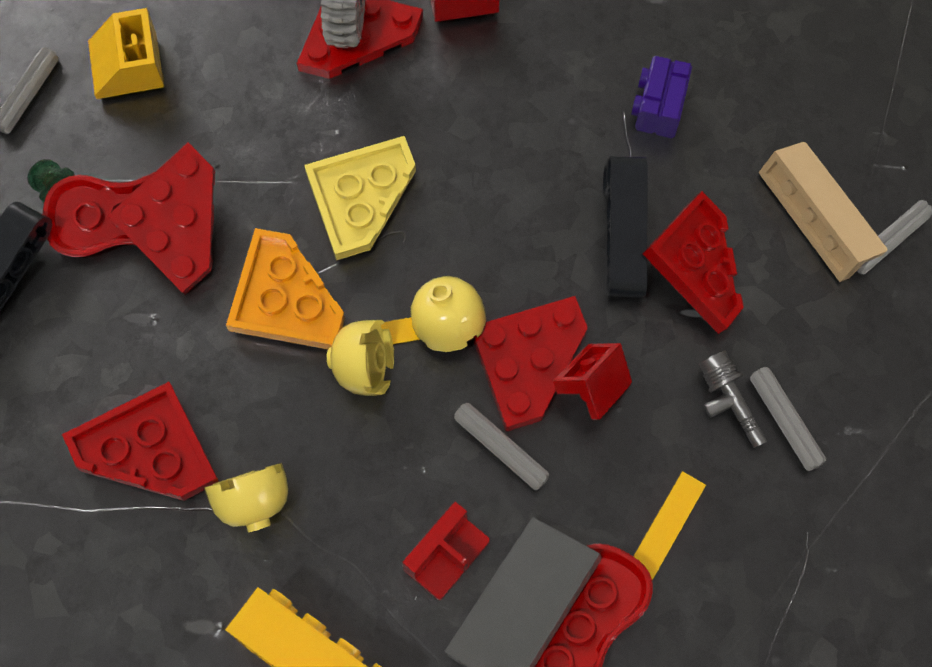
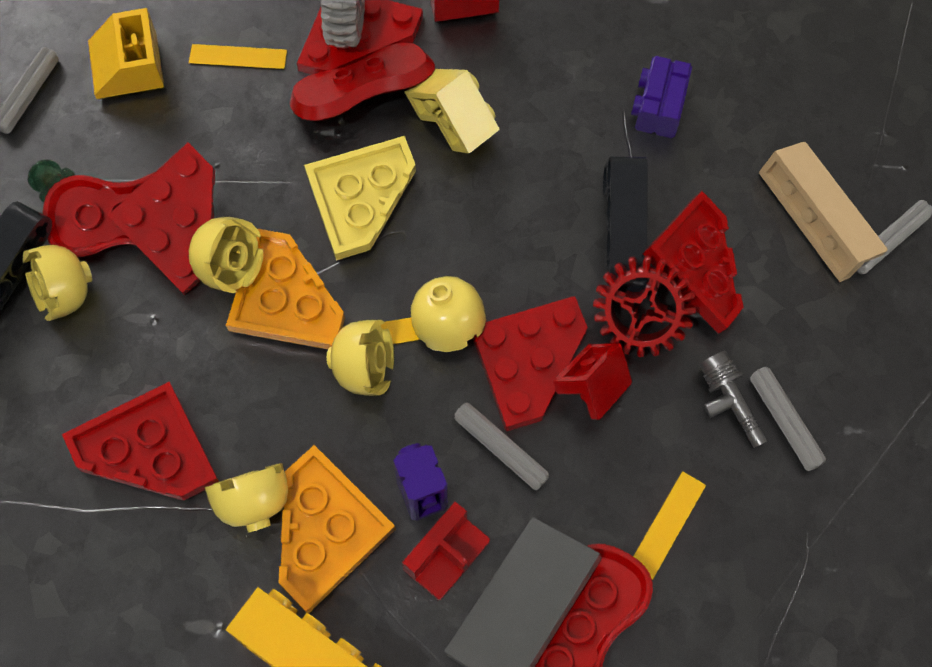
(57, 280): none -> light yellow cylinder
(226, 253): none -> light yellow cylinder
(237, 56): none -> yellow sticker
(324, 529): none -> light orange plate
(340, 89): none -> red plate
(420, 481): none -> dark purple brick
(457, 107): none -> light yellow brick
(660, 313): none -> red gear

